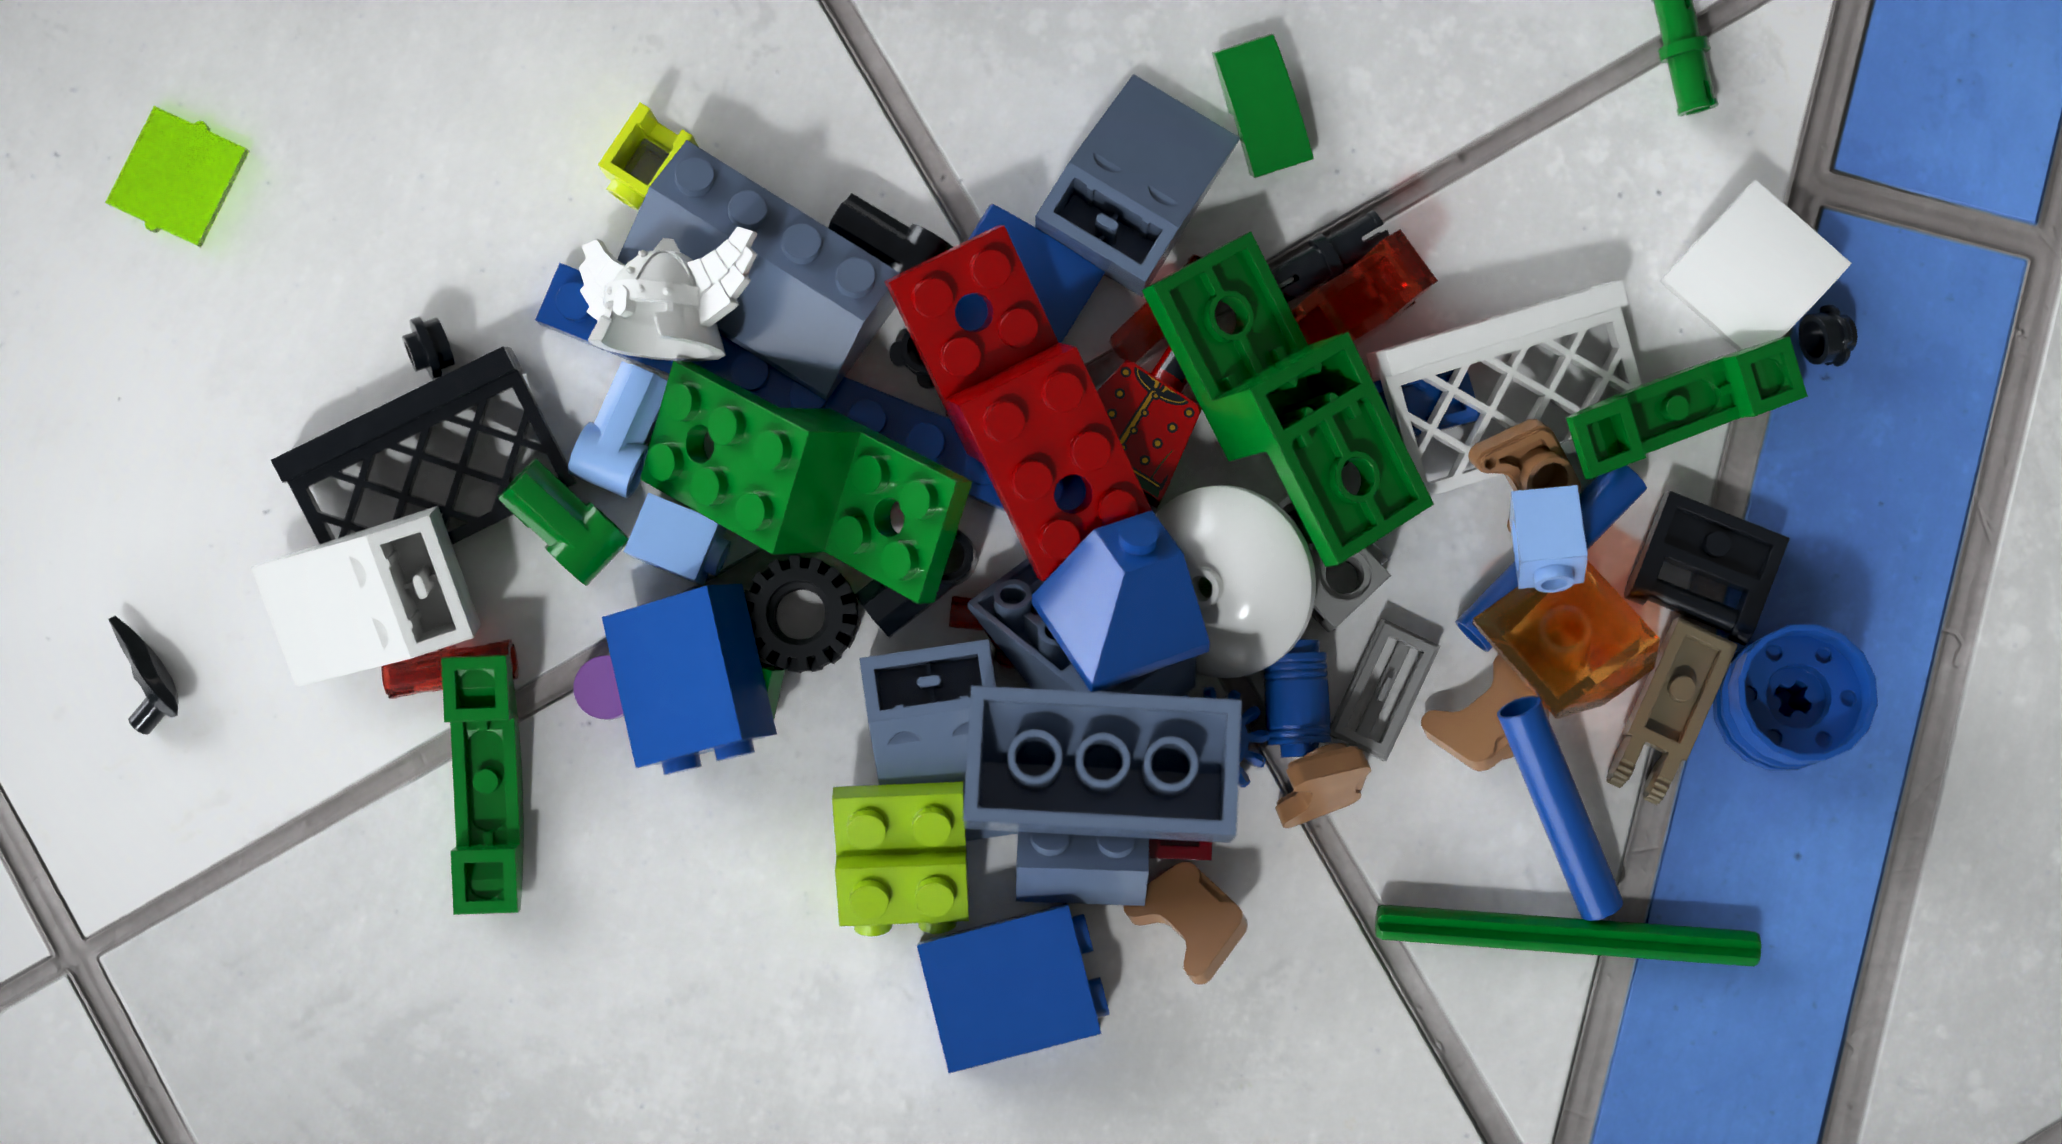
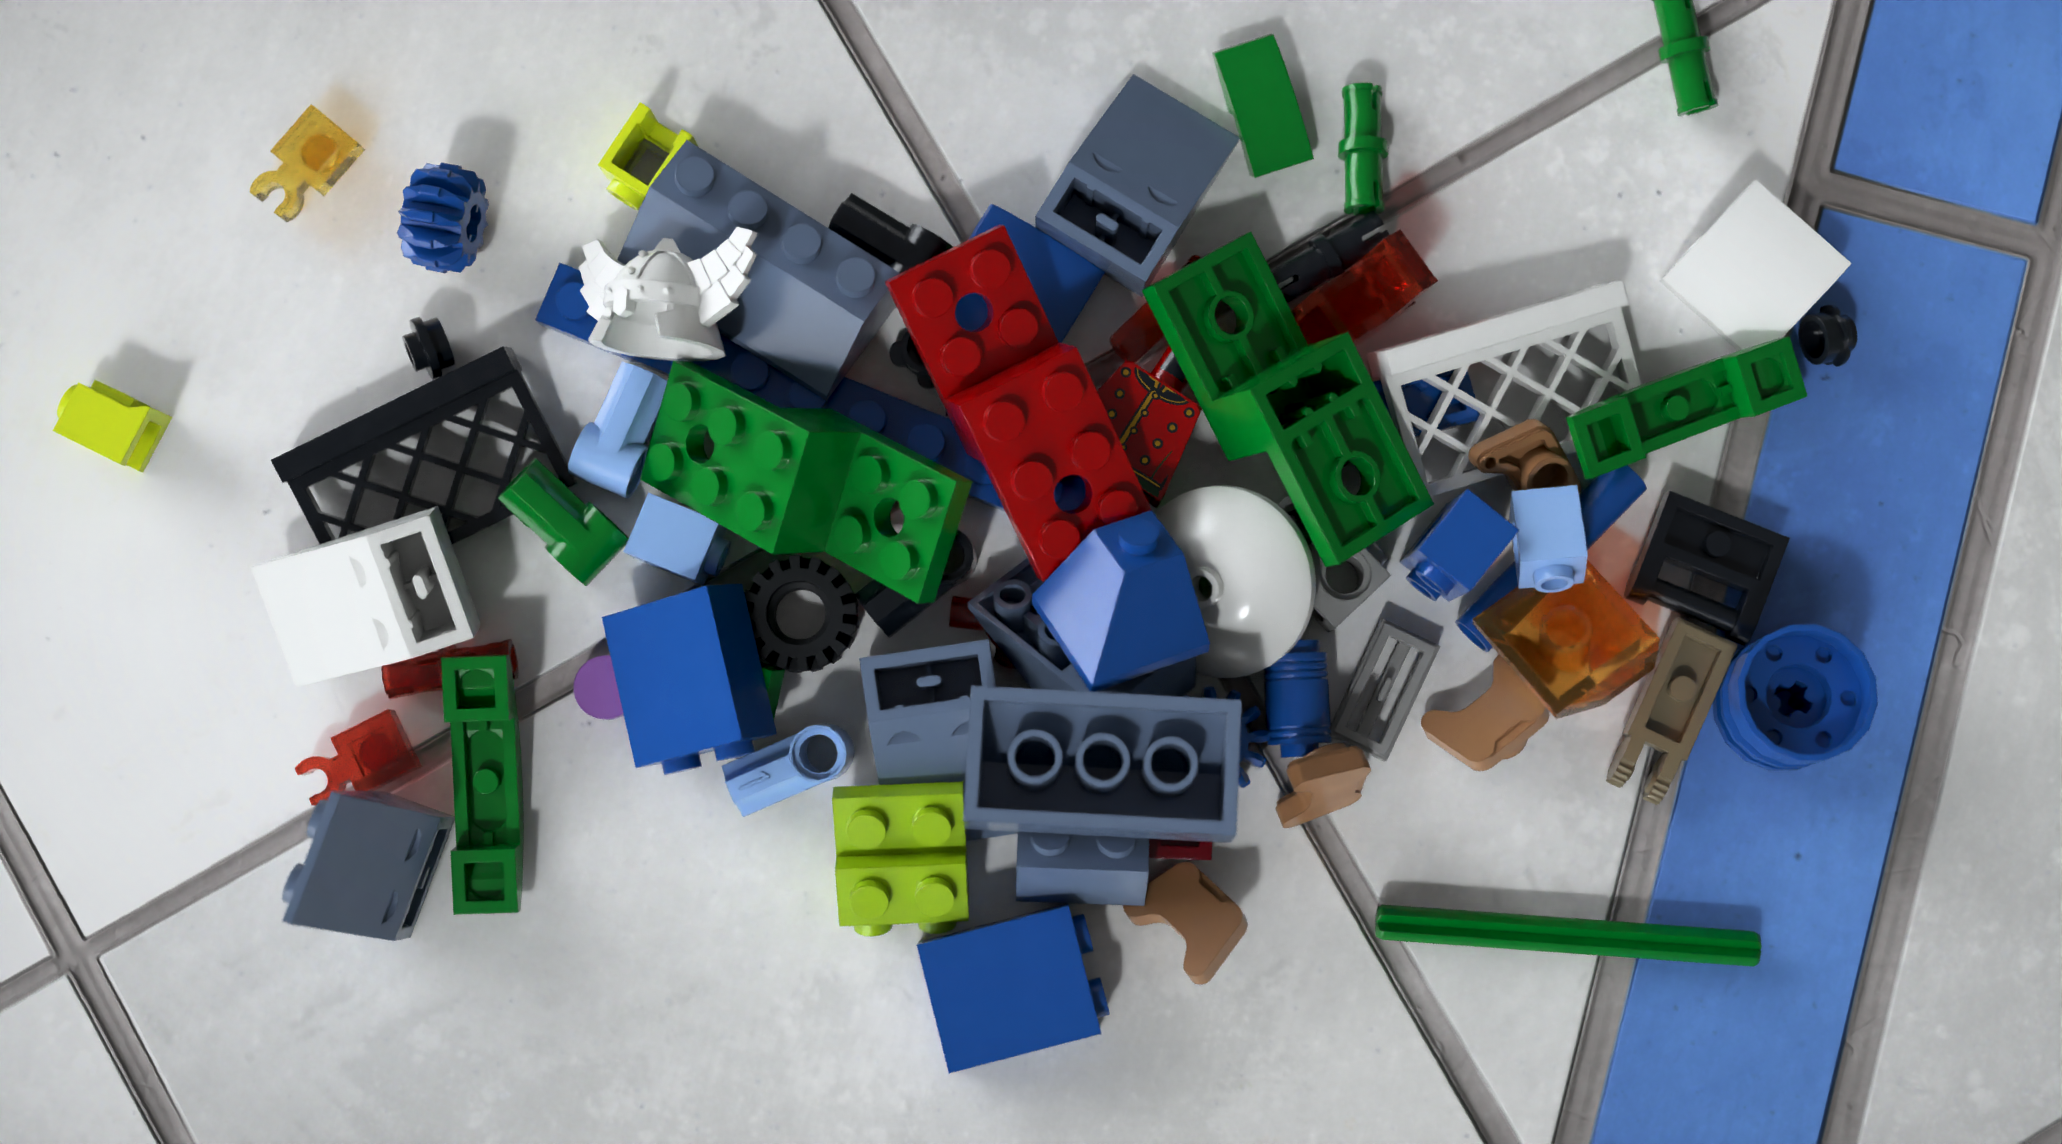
(111, 423): none -> neon yellow window
(151, 676): black bar -> none
(177, 176): clear neon green piece -> none
(313, 155): none -> clear yellow plate
(366, 865): none -> sand blue slope
(367, 756): none -> clear red plate
(443, 217): none -> blue gear
(784, 769): none -> light blue piece
(1363, 148): none -> green pin
(1457, 548): none -> blue brick
(1560, 808): blue piece -> none

